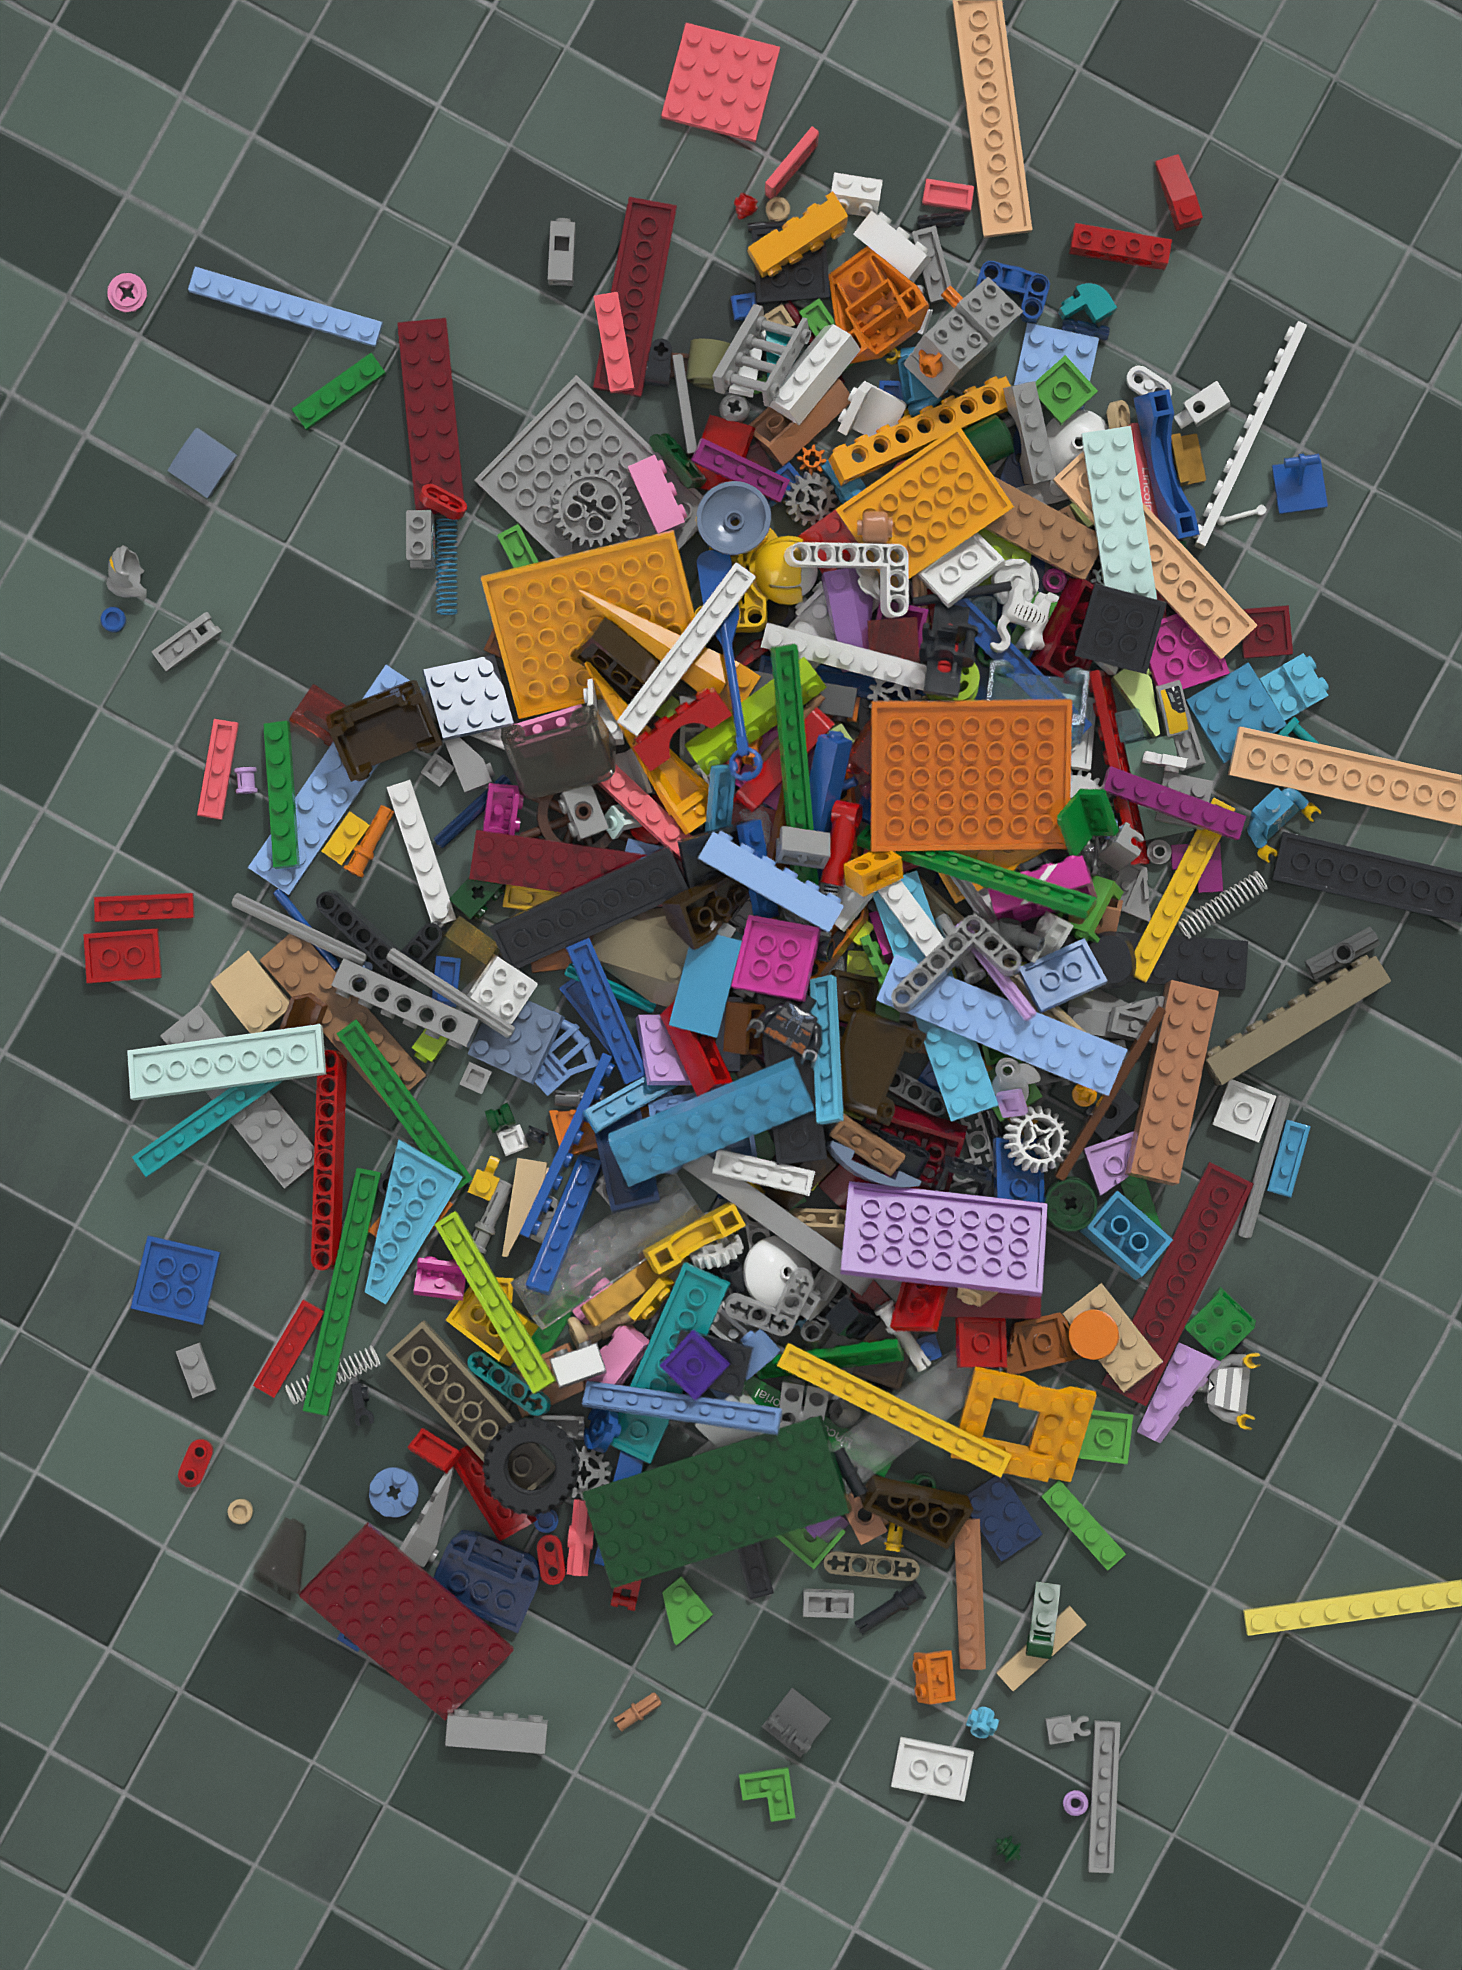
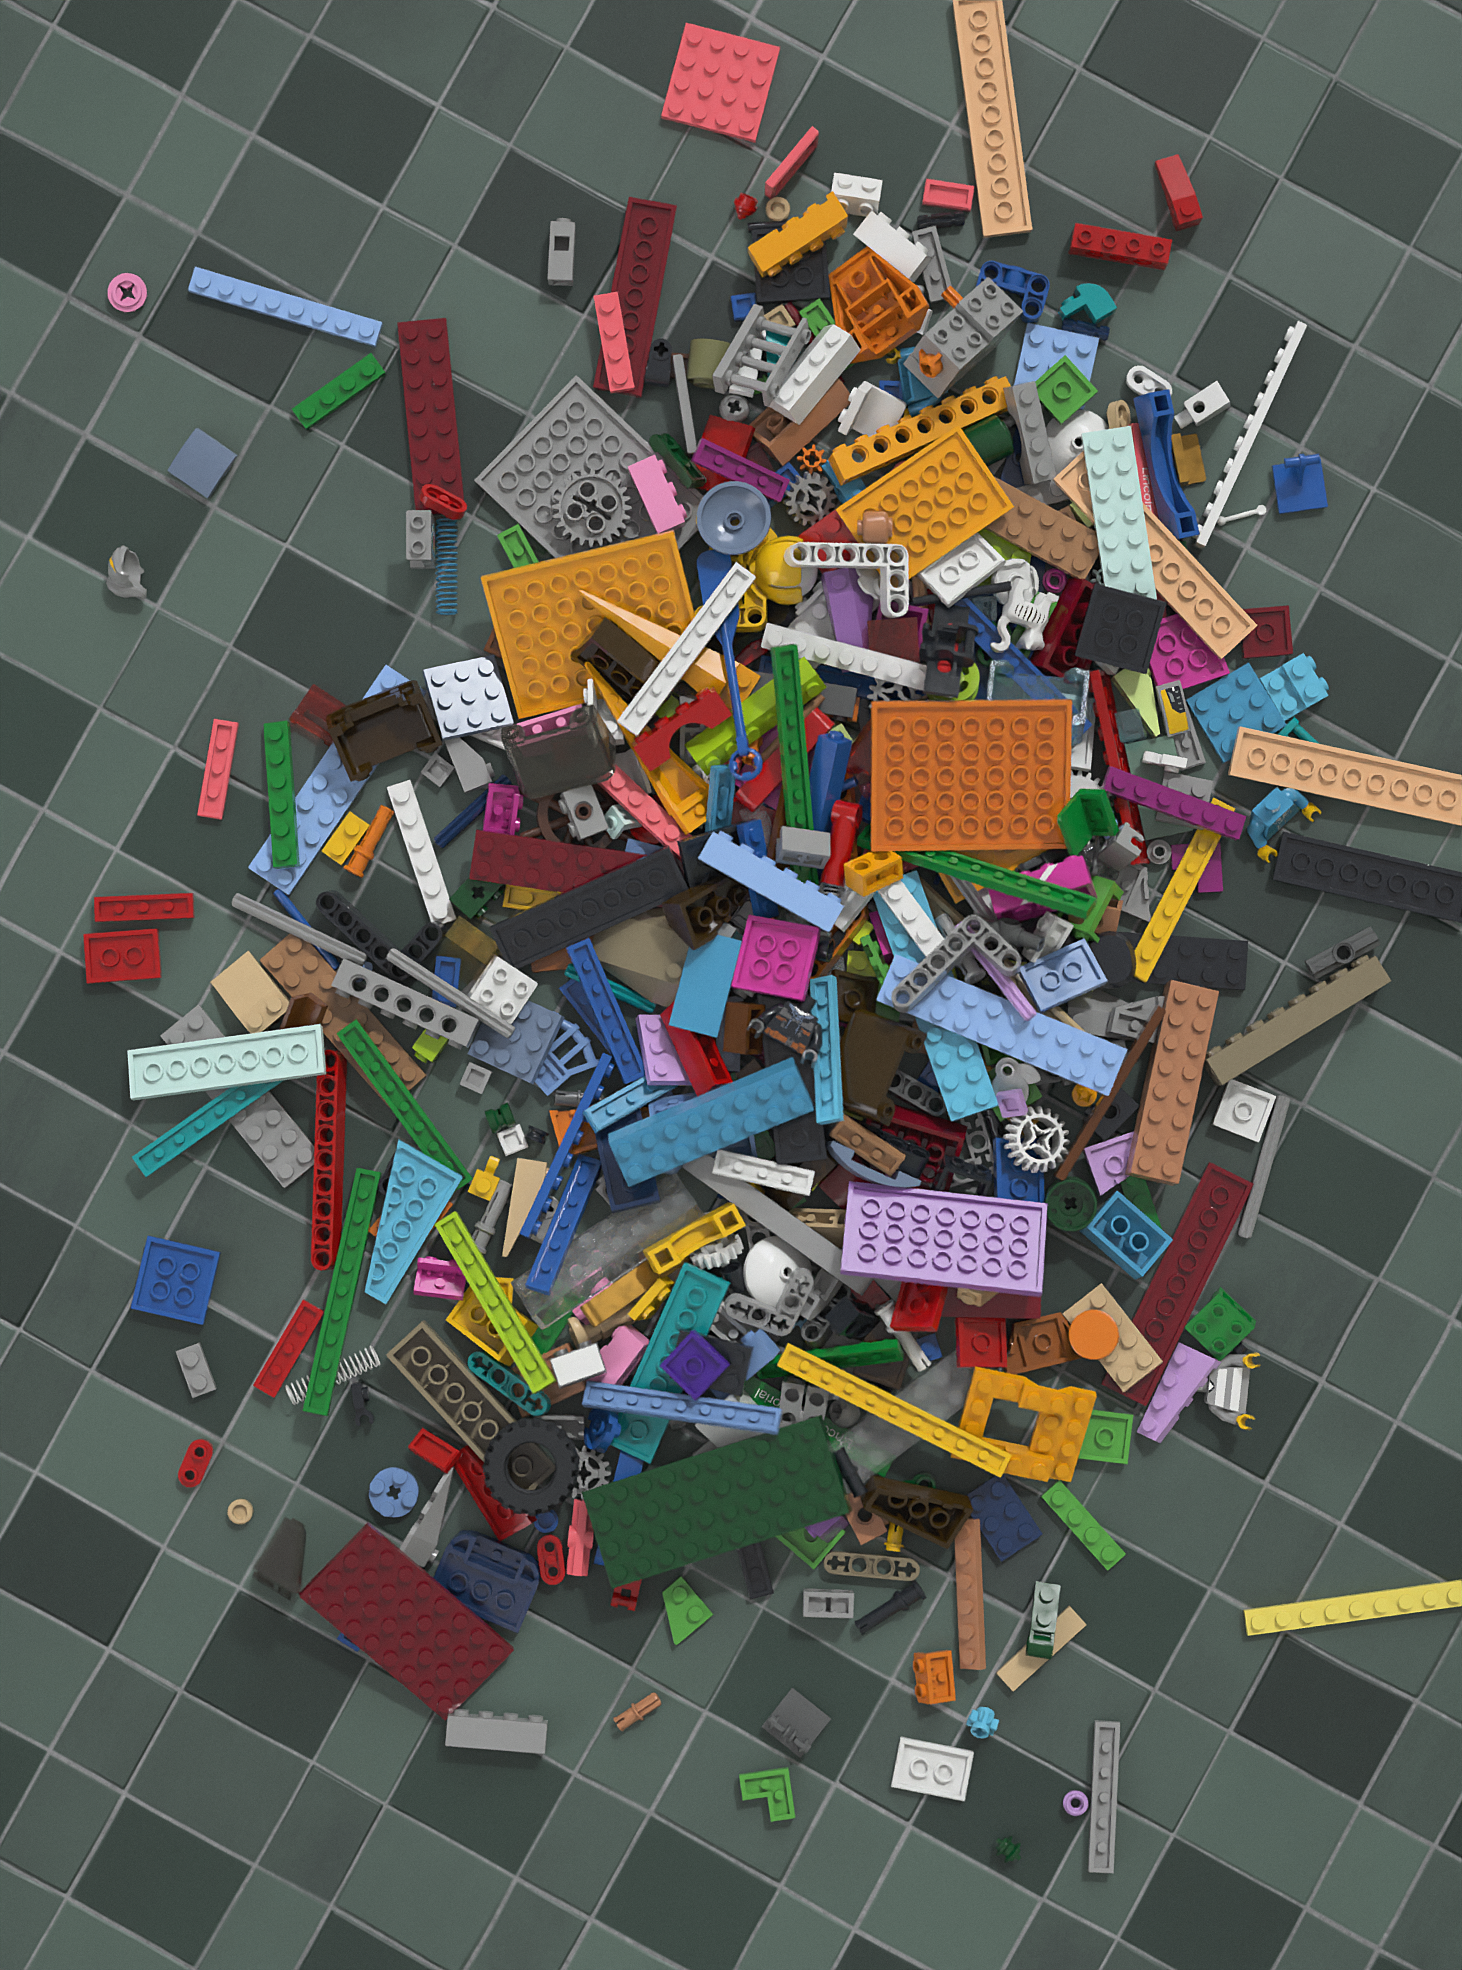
(113, 619): blue tile -> none
(186, 642): light grey plate -> none
(246, 780): lavender bush -> none
(1061, 1729): light grey plate -> none
(1255, 873): white piece -> none
(1288, 1158): dark azure tile -> none

